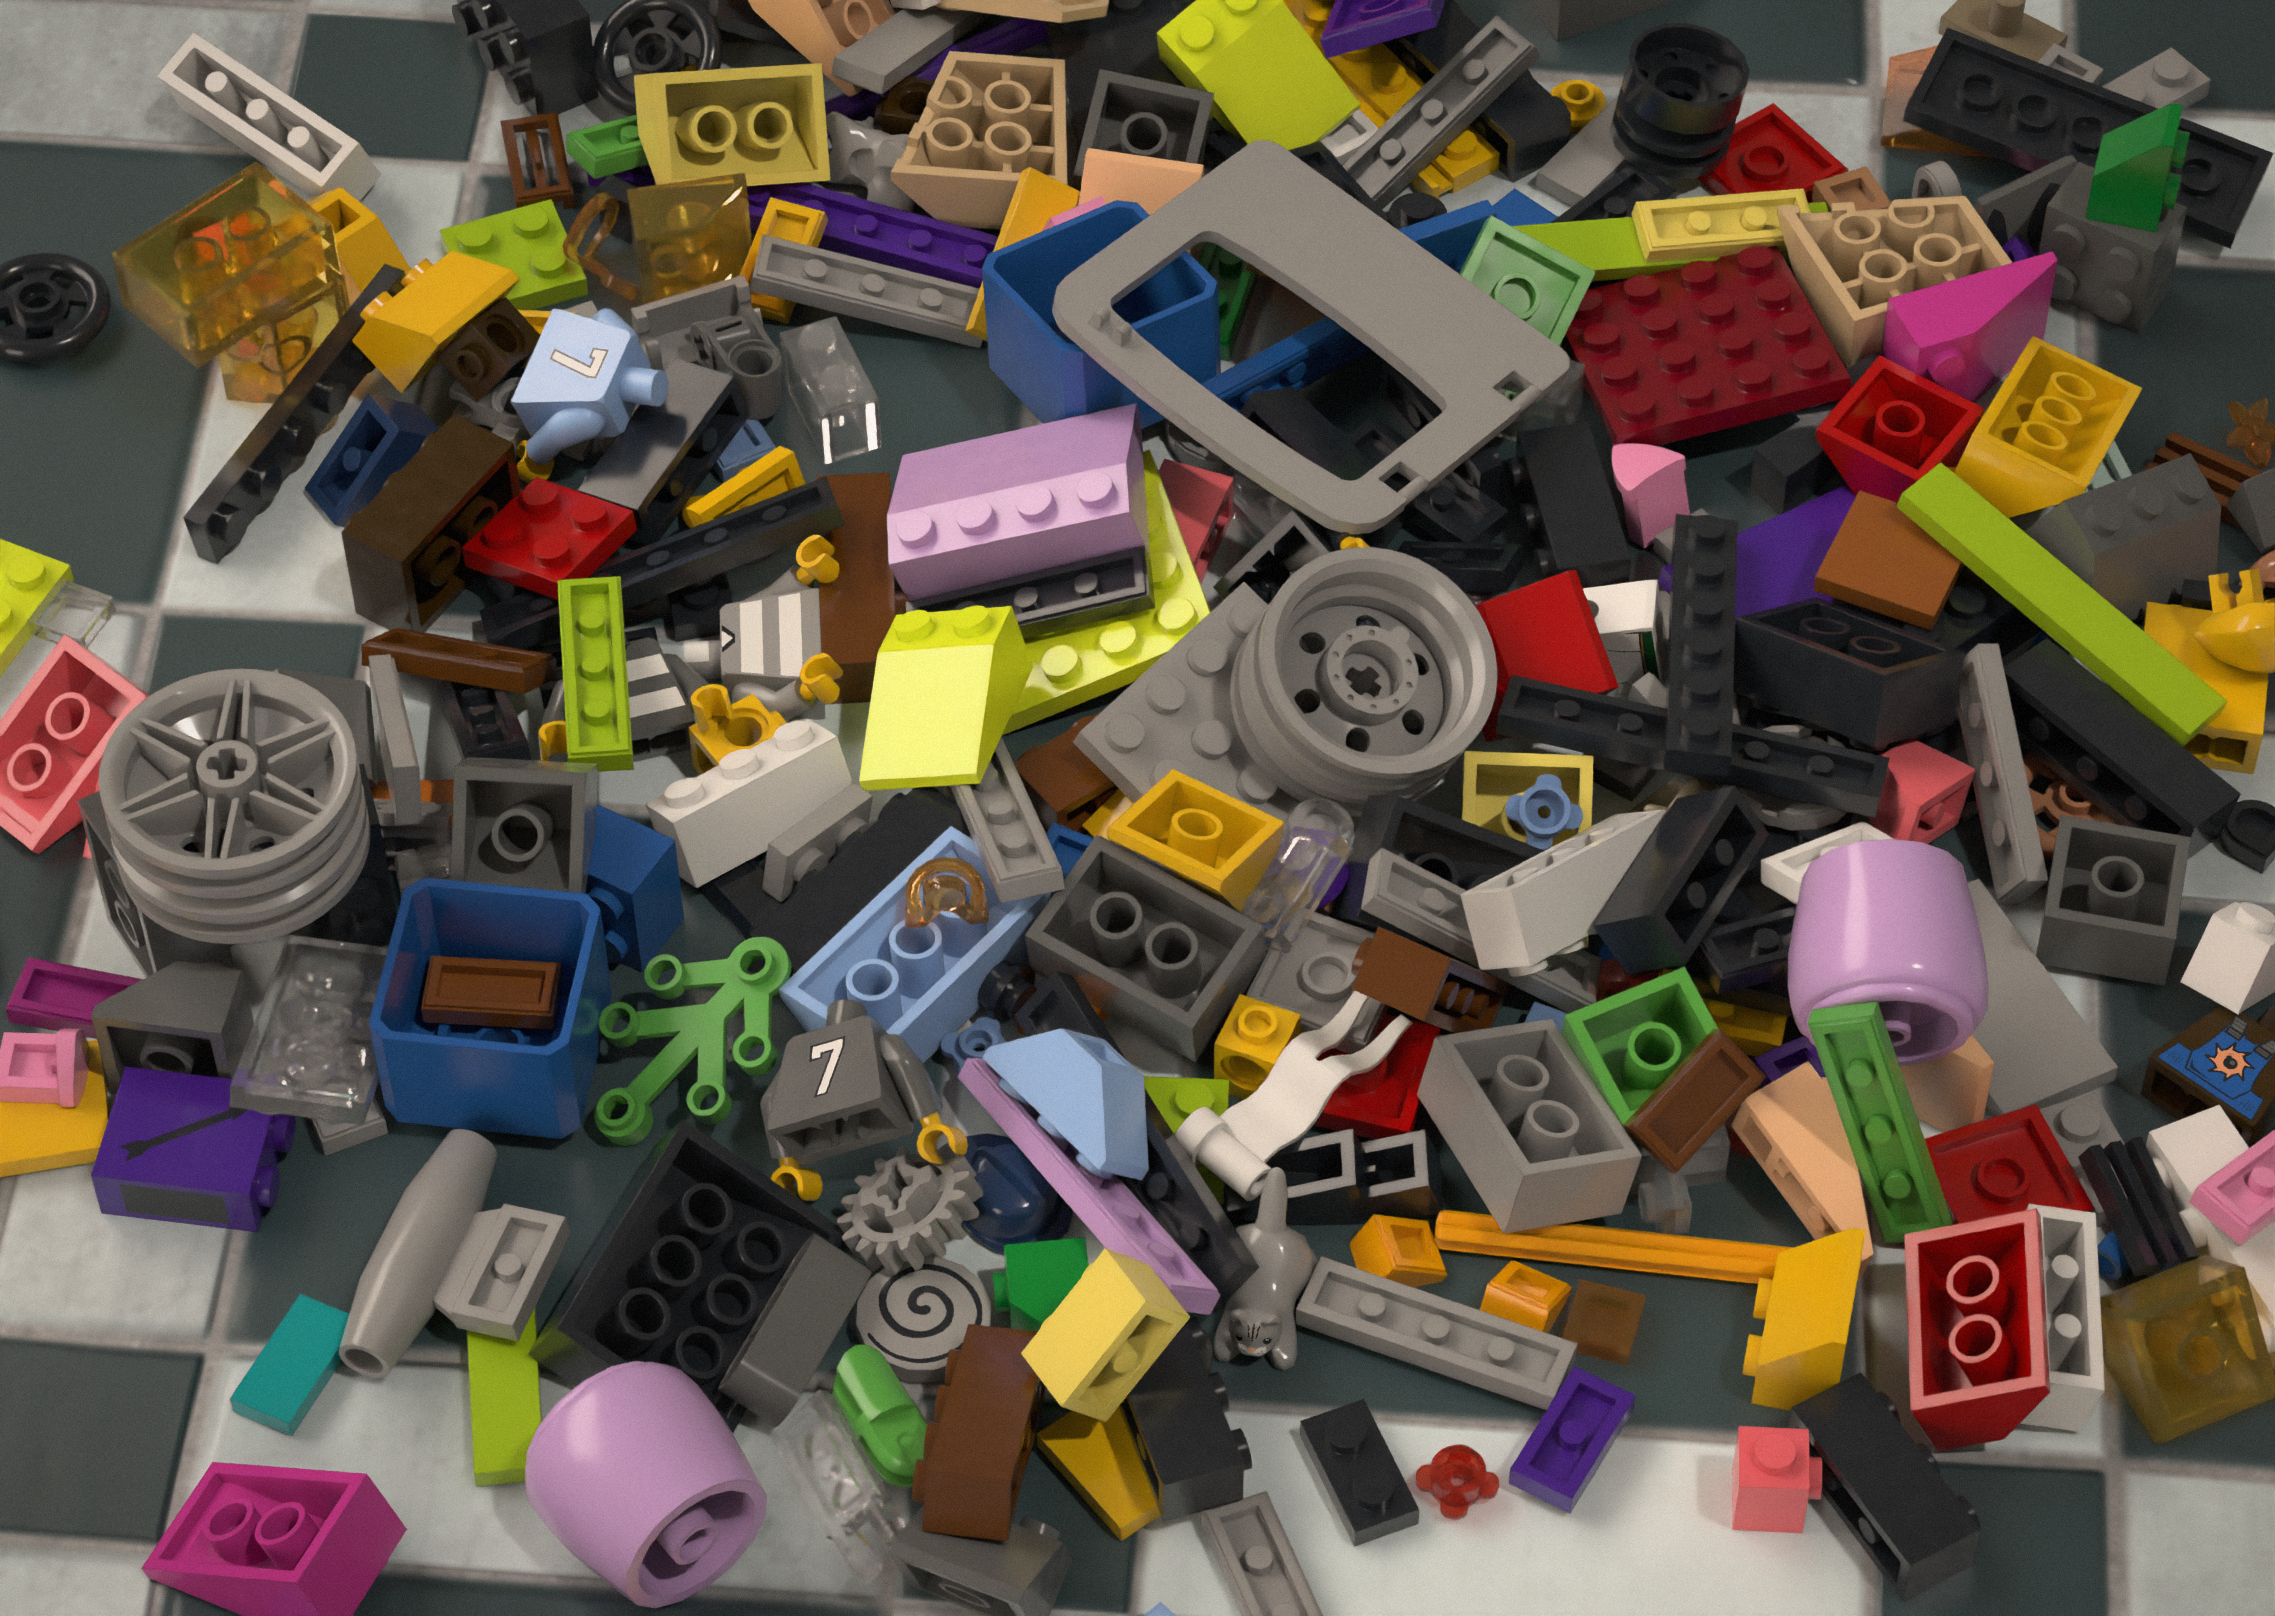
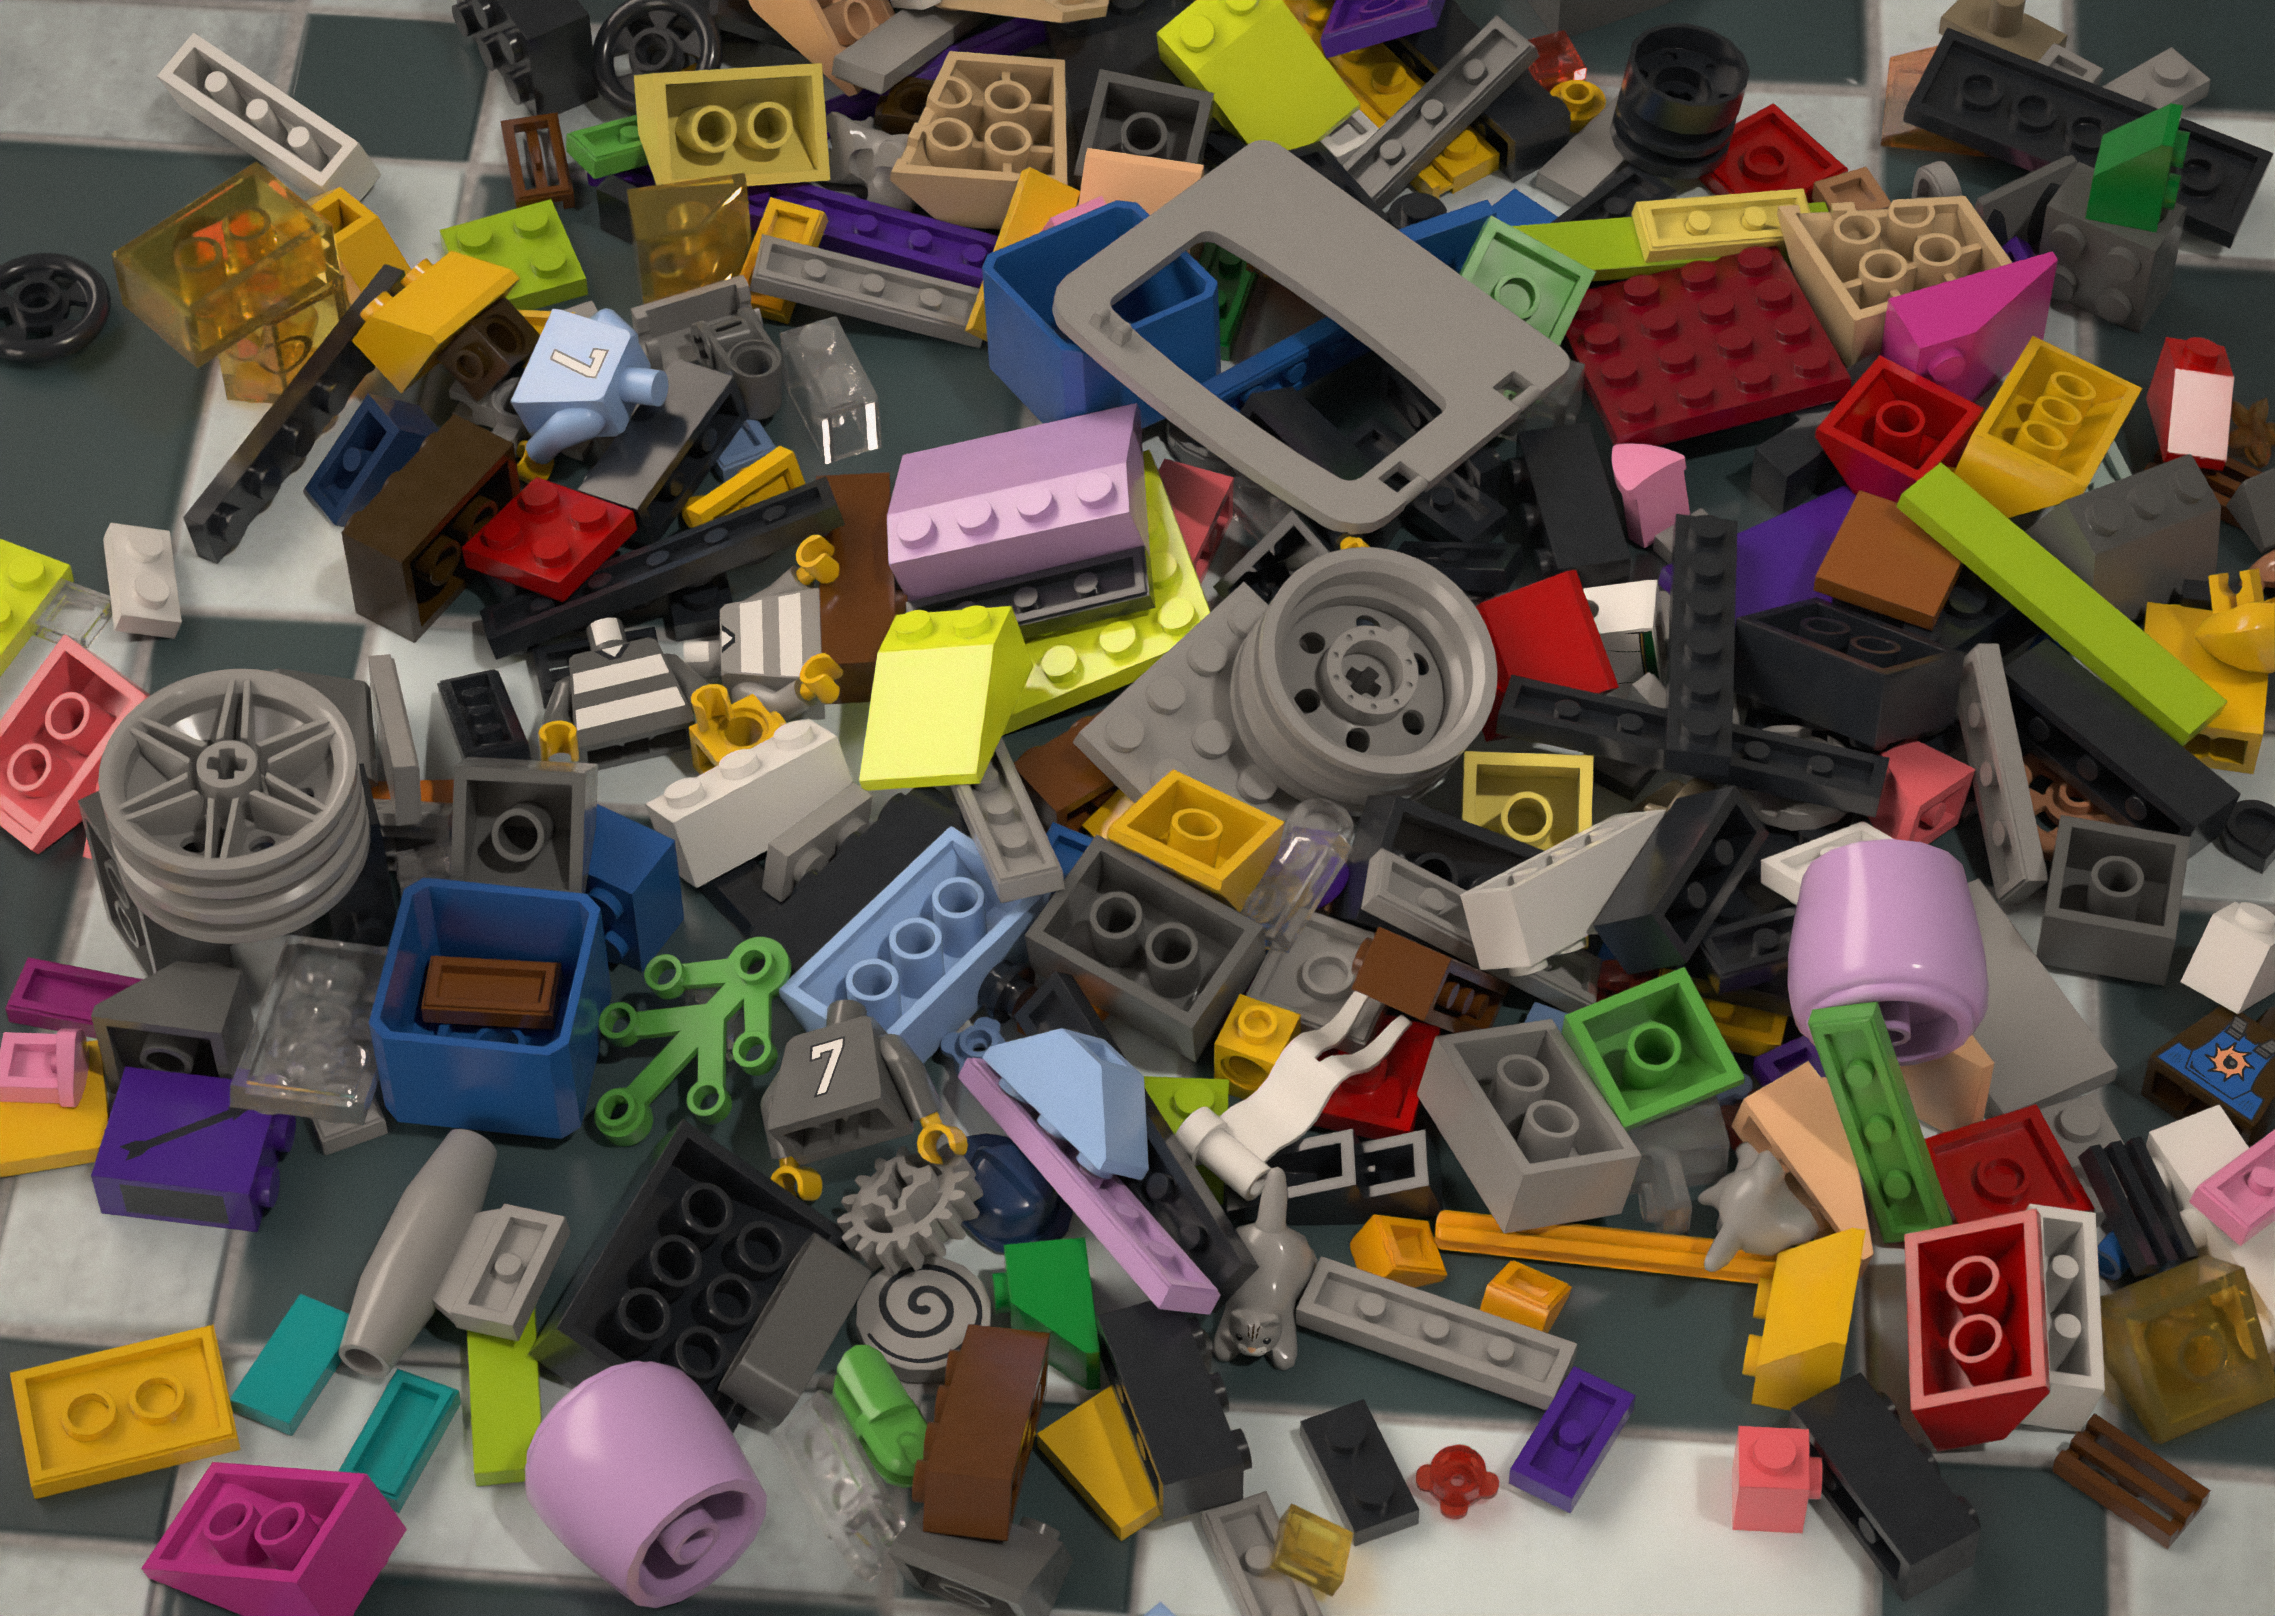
(124, 1411): none -> yellow tile
(142, 580): none -> white plate
(402, 1434): none -> teal tile
(463, 660): reddish brown tile -> none
(577, 232): clear orange piece -> none
(595, 673): lime tile -> none
(945, 893): clear orange piece -> none
(1105, 1335): light yellow brick -> none
(1311, 1550): none -> clear yellow tile
(1548, 794): medium blue plate -> none
(1557, 60): none -> clear red plate
(1605, 1321): clear orange tile -> none
(1694, 1101): reddish brown tile -> none
(1755, 1210): none -> light grey animal
(2138, 1473): none -> reddish brown tile
(2192, 401): none -> slope

